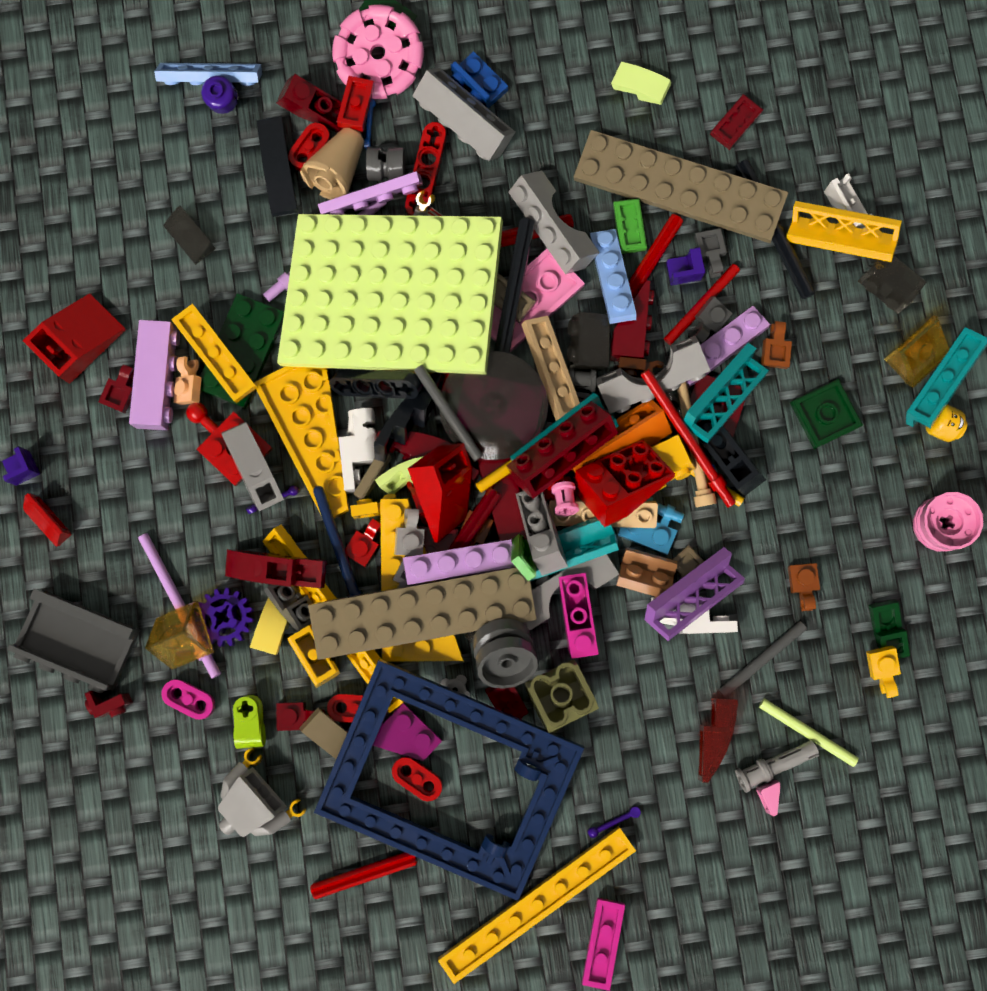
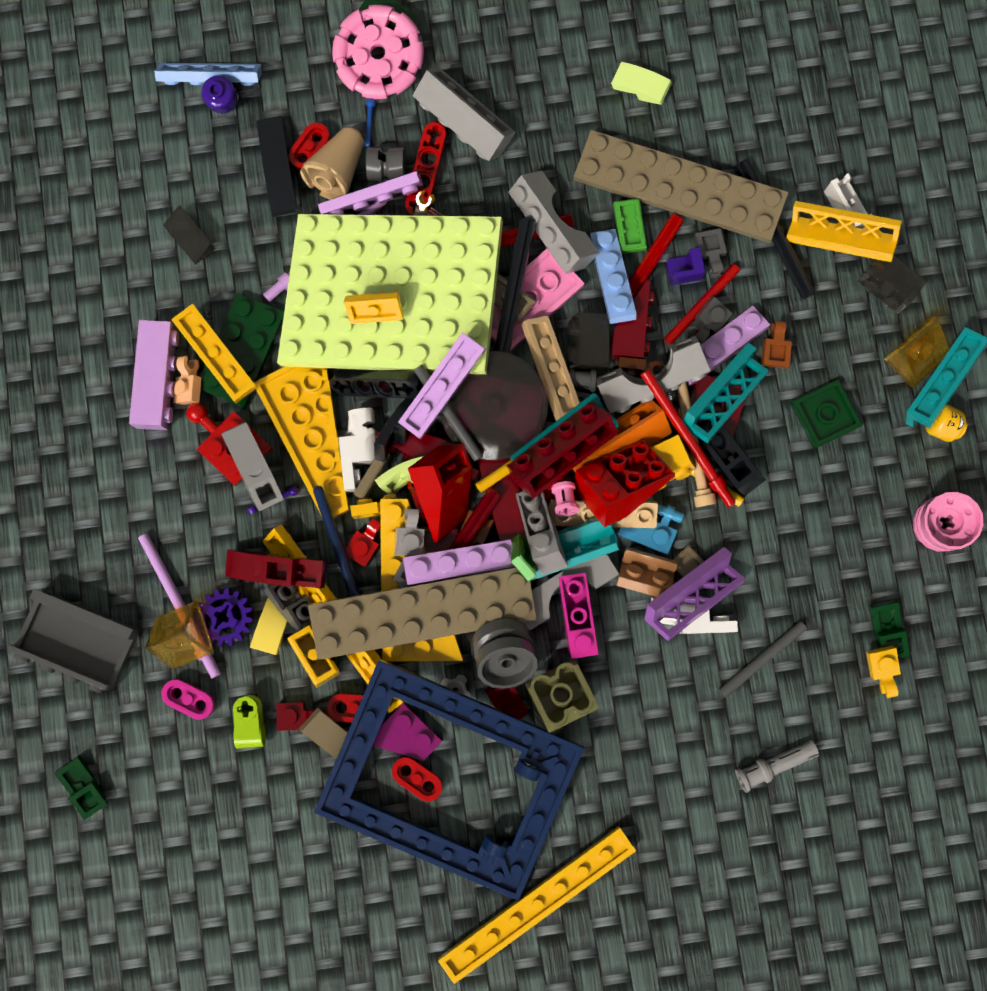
(20, 467): dark purple panel -> none
(45, 519): red slope -> none
(74, 337): red slope -> none
(82, 786): none -> dark green slope
(112, 707): dark red bracket -> none
(118, 393): dark red plate -> none
(250, 802): light grey torso -> none
(310, 102): dark red slope -> none
(355, 103): red plate -> none
(362, 875): red axle -> none
(374, 307): none -> yellow plate
(442, 385): none -> lavender plate
(479, 79): blue bracket -> none
(603, 944): dark pink plate -> none
(633, 812): dark purple hinge -> none
(716, 737): clear red slope -> none
(736, 122): dark red plate -> none
(769, 796): bright pink slope -> none
(804, 581): dark orange plate -> none
(808, 732): yellowish green bar -> none

